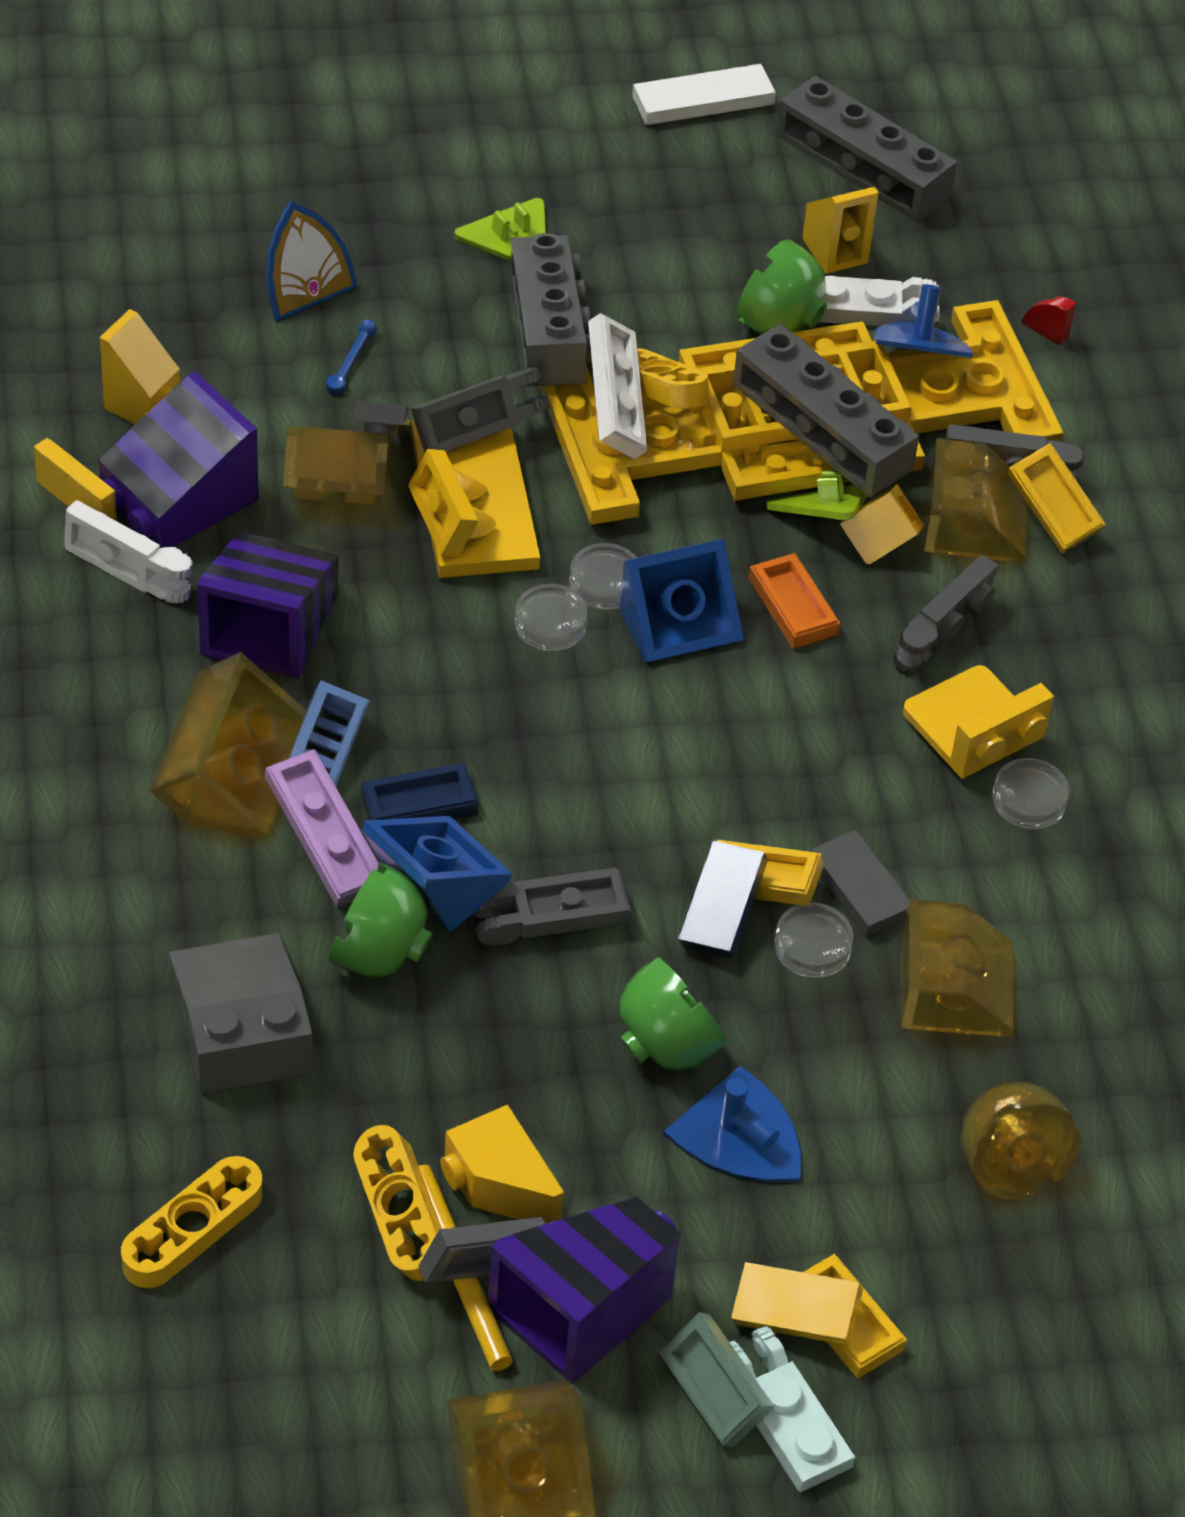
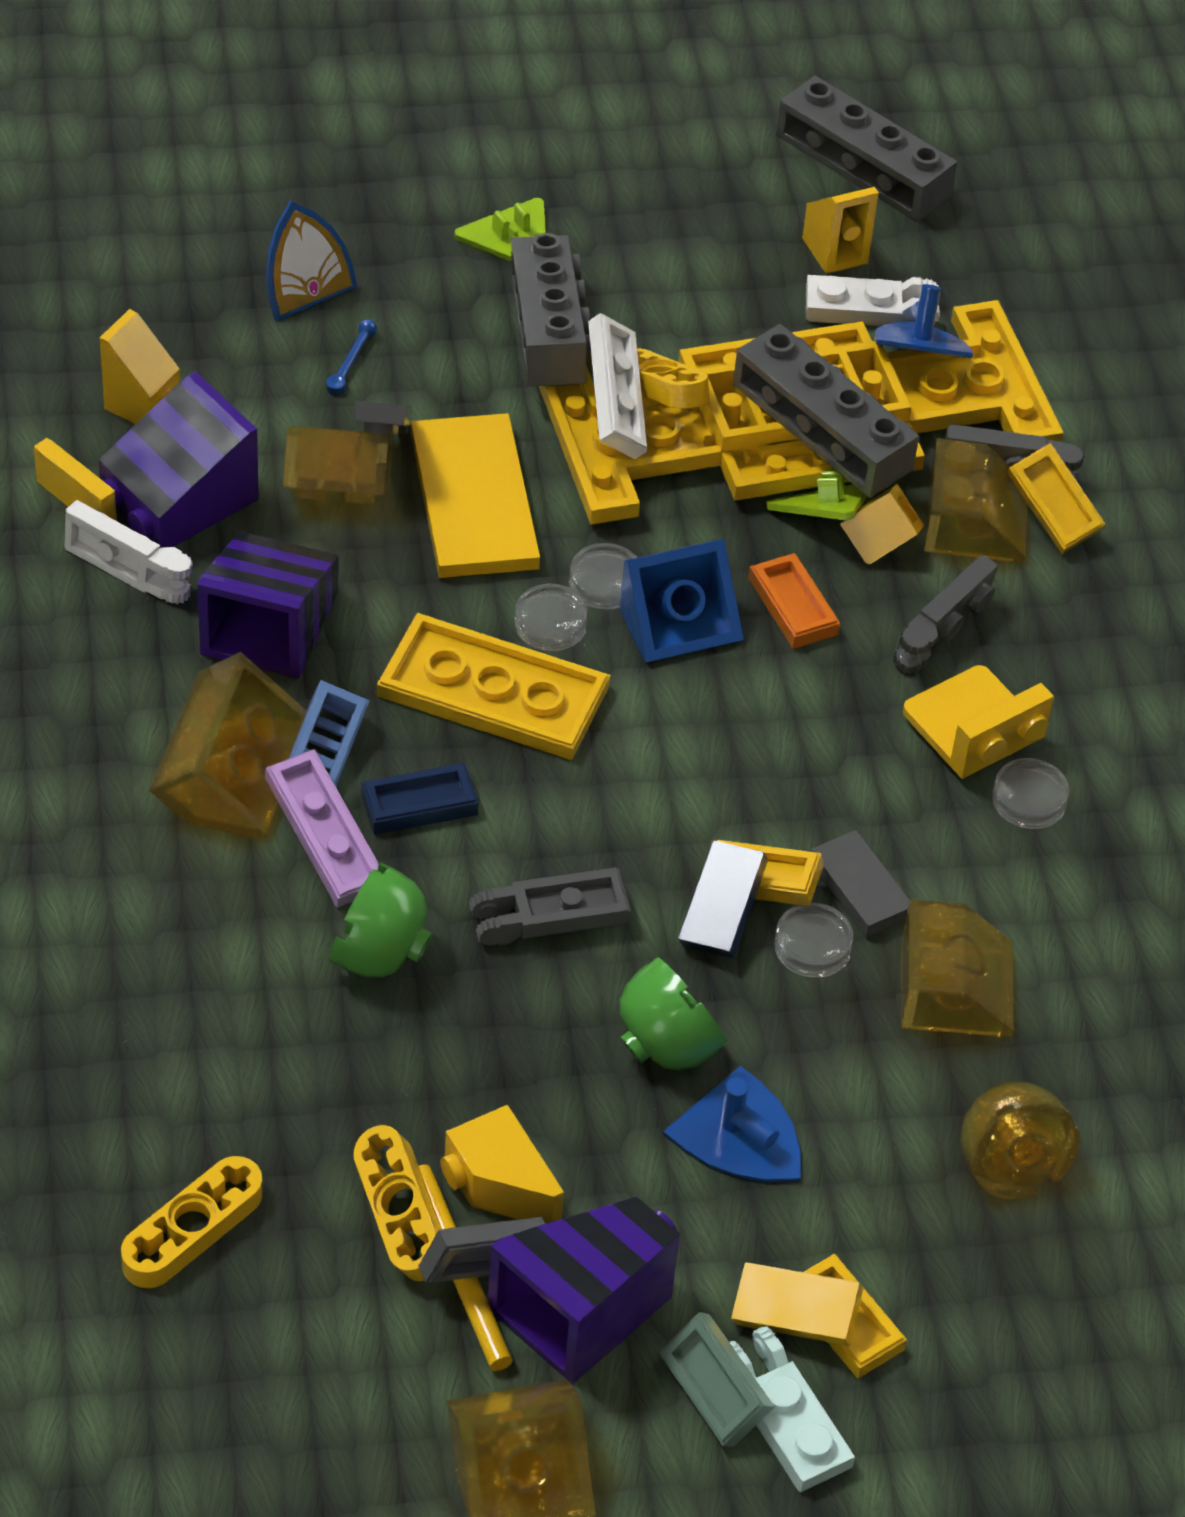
(242, 1013): dark grey slope -> none
(442, 862): blue slope -> none
(445, 503): yellow tile -> none
(476, 411): dark grey hinge -> none
(493, 686): none -> yellow tile
(703, 94): white tile -> none
(785, 293): bright green cylinder -> none
(1051, 318): red tile -> none

